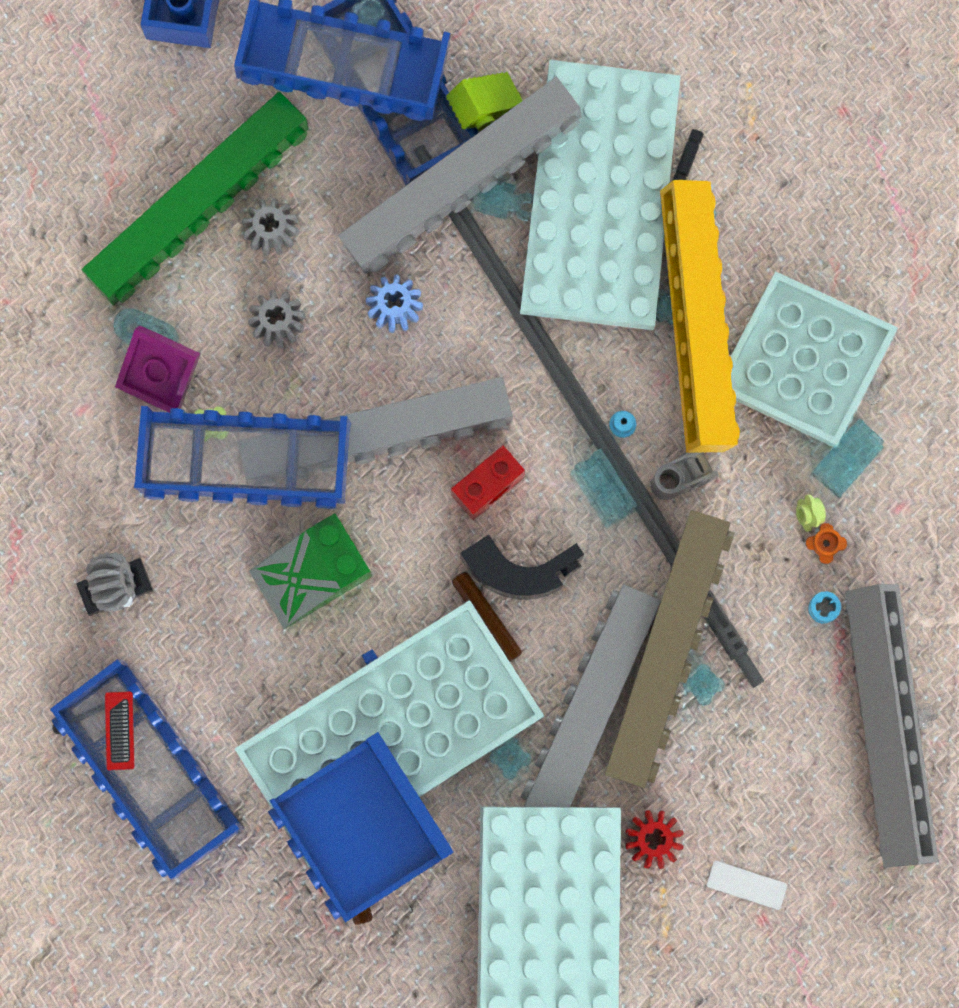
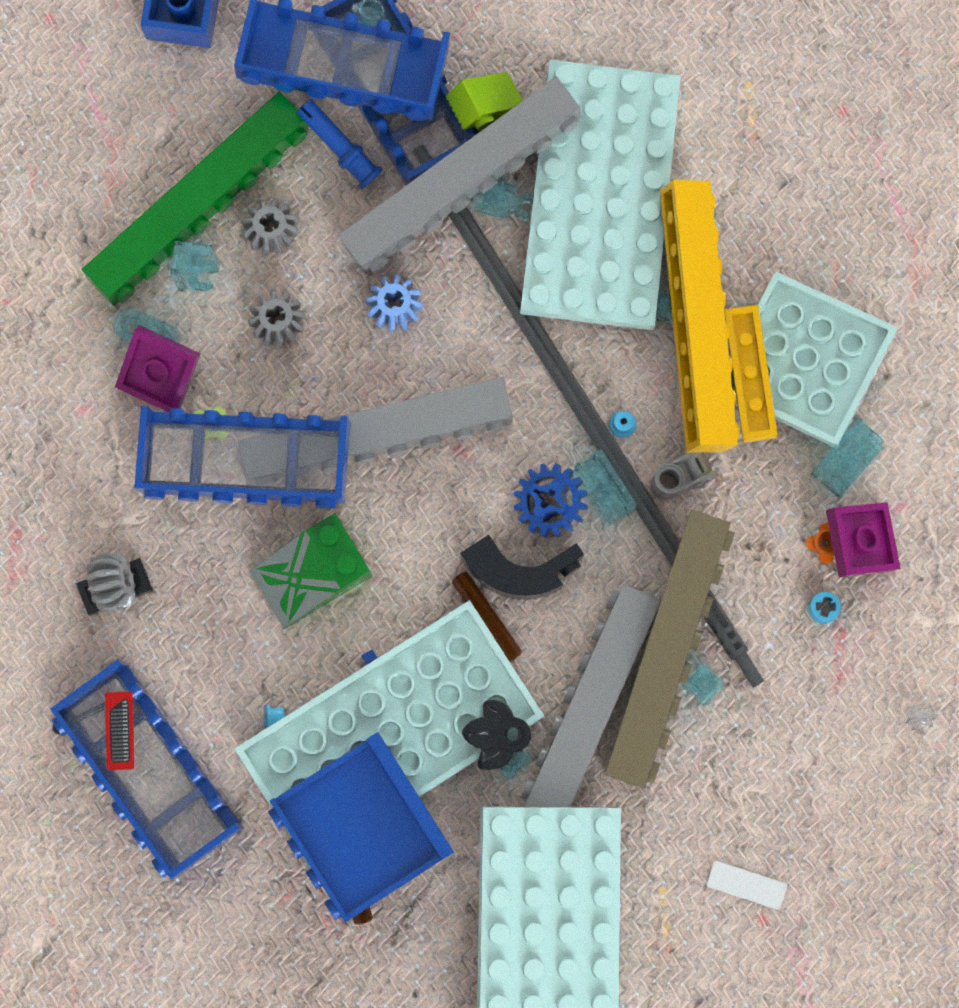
(190, 262): none -> clear light blue hinge
(272, 715): none -> medium azure piece
(349, 155): none -> blue pin
(488, 482): red brick -> none
(491, 735): none -> black plate
(543, 511): none -> blue gear
(659, 850): red gear -> none
(688, 155): black wheel -> none
(751, 374): none -> yellow plate
(810, 512): yellowish green plate -> none
(863, 539): none -> magenta plate
(891, 726): light grey brick -> none

